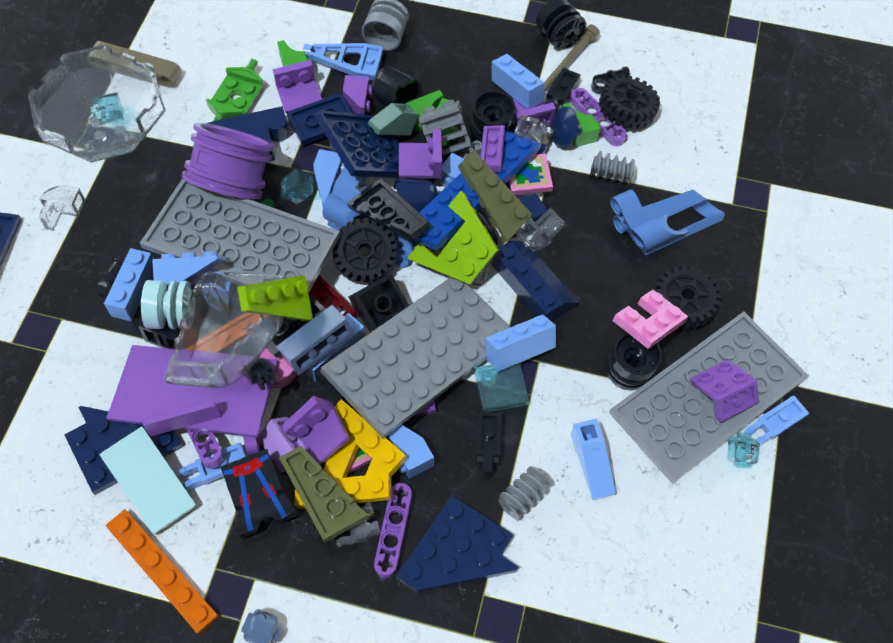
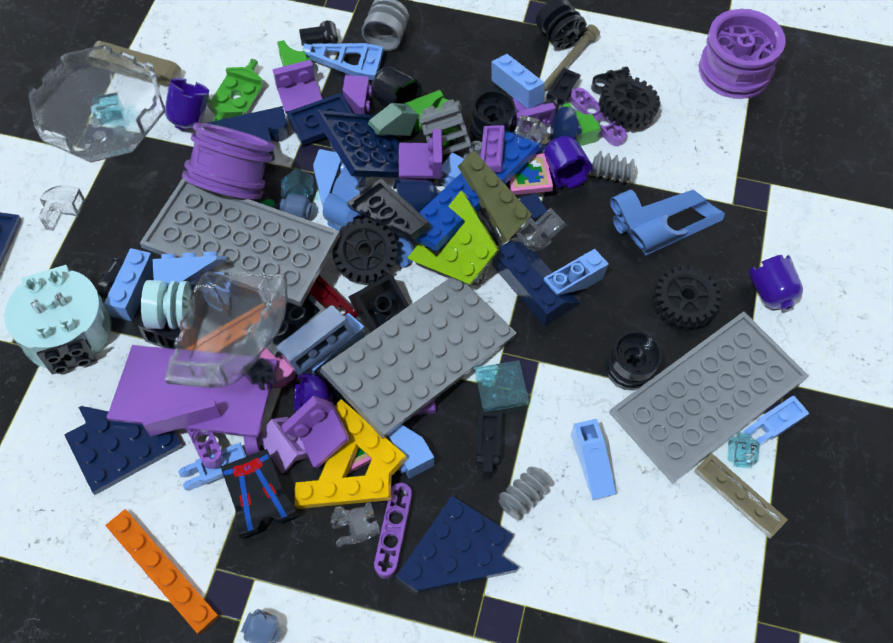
(58, 319): none -> light aqua piece
(147, 480): light aqua tile -> none
(185, 103): none -> dark purple cylinder
(277, 298): lime wing -> none
(296, 205): none -> sand blue head
(310, 386): none -> dark purple cylinder
(324, 500): olive wing -> none
(325, 33): none -> black piece
(520, 342): light blue brick -> none
(567, 162): none -> dark purple cylinder
(578, 274): none -> light blue slope
(650, 331): bright pink plate -> none
(728, 388): medium lavender bracket -> none
(741, 53): none -> medium lavender wheel
(741, 495): none -> dark tan plate
(777, 282): none -> dark purple cylinder

